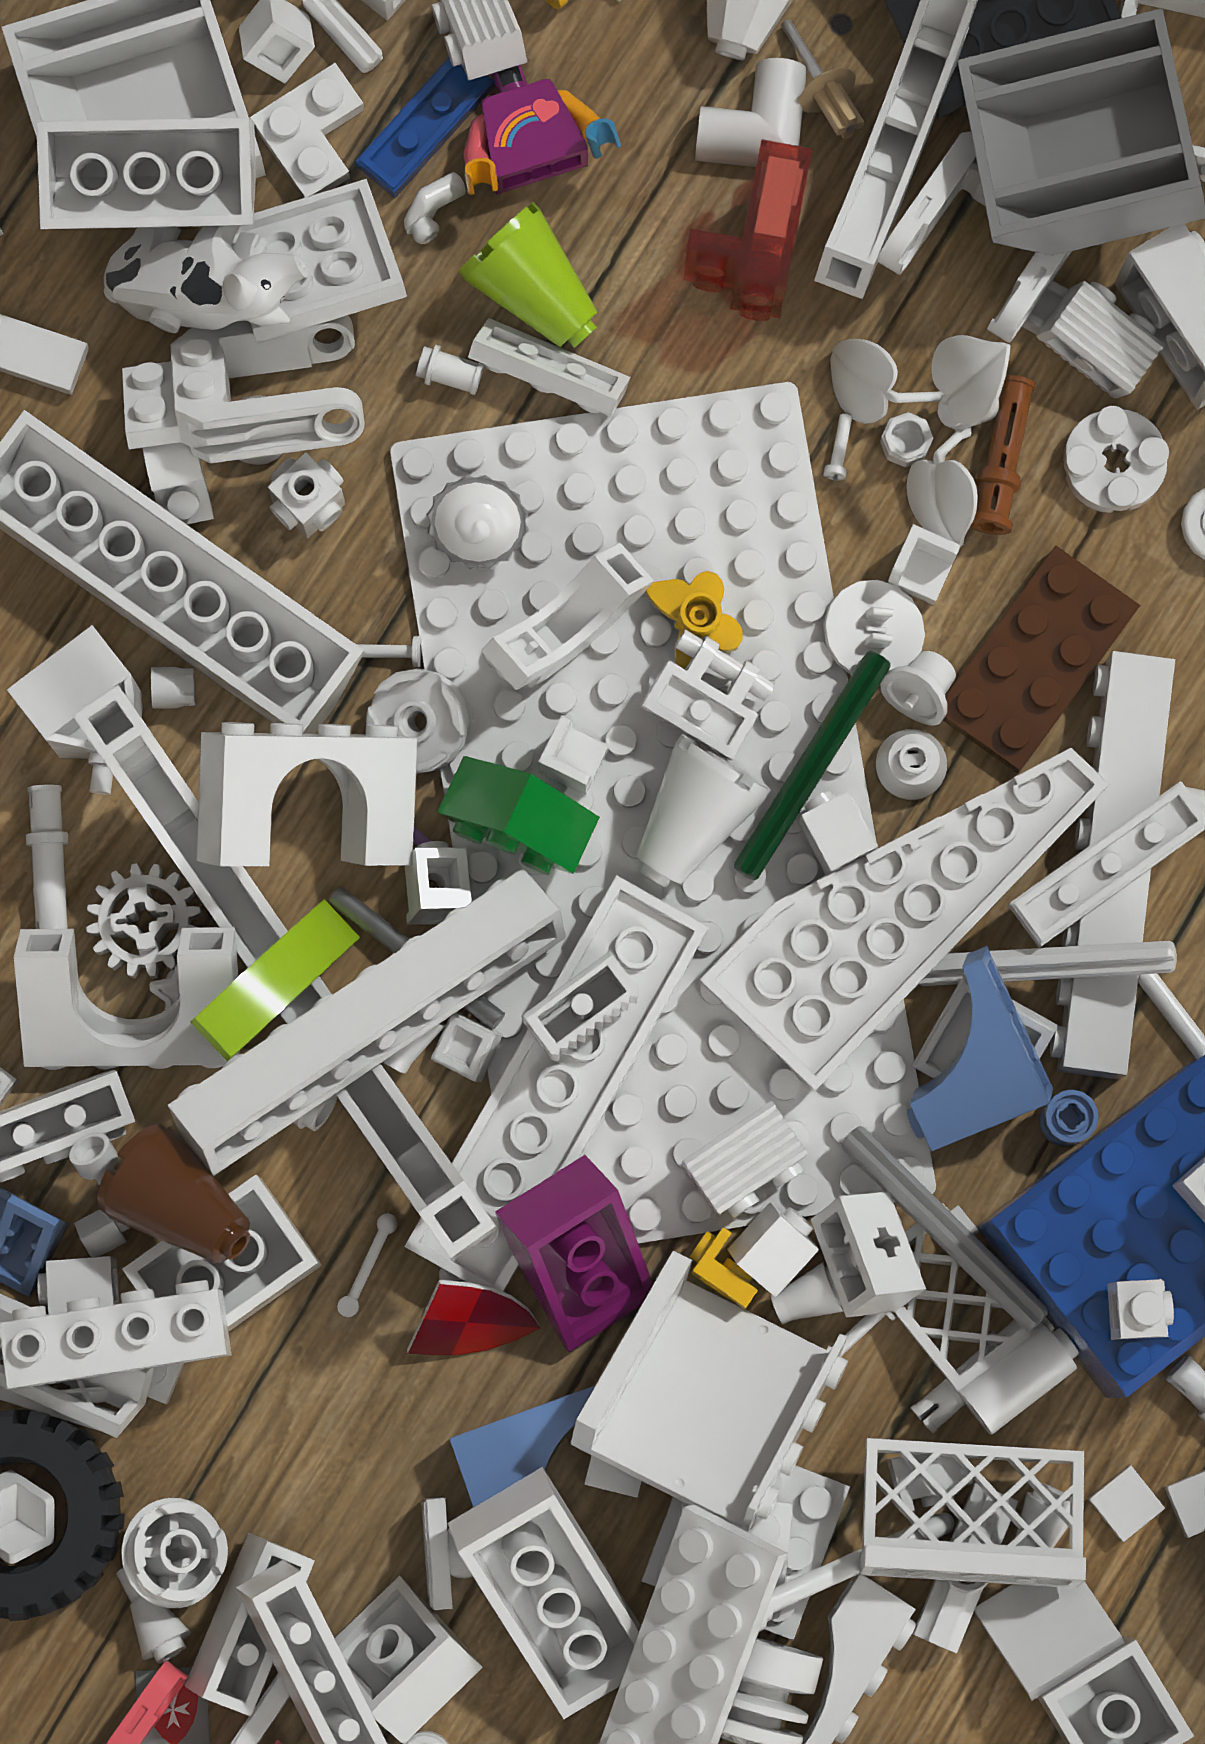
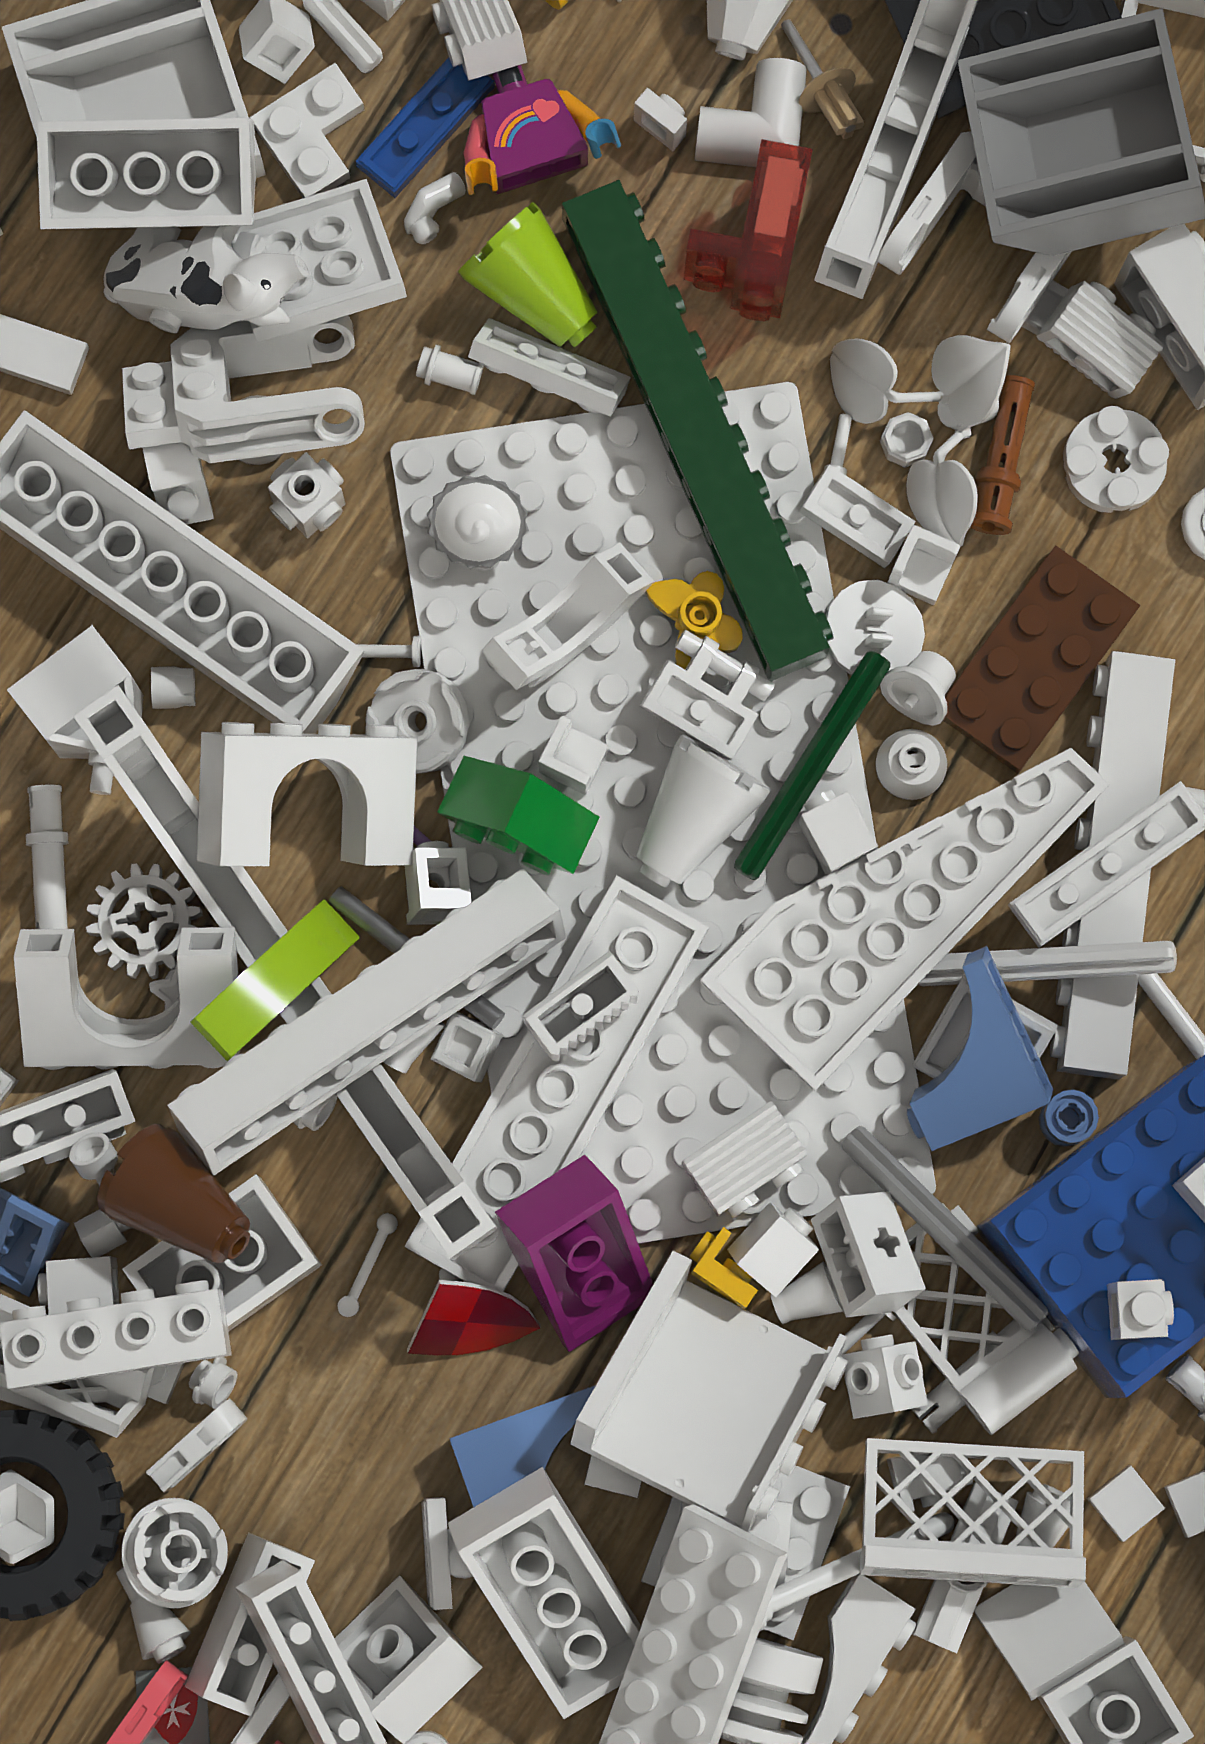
(197, 1445): none -> white piece
(212, 1382): none -> white plate
(661, 118): none -> white plate
(695, 430): none -> dark green brick
(856, 516): none -> white plate
(884, 1377): none -> white brick

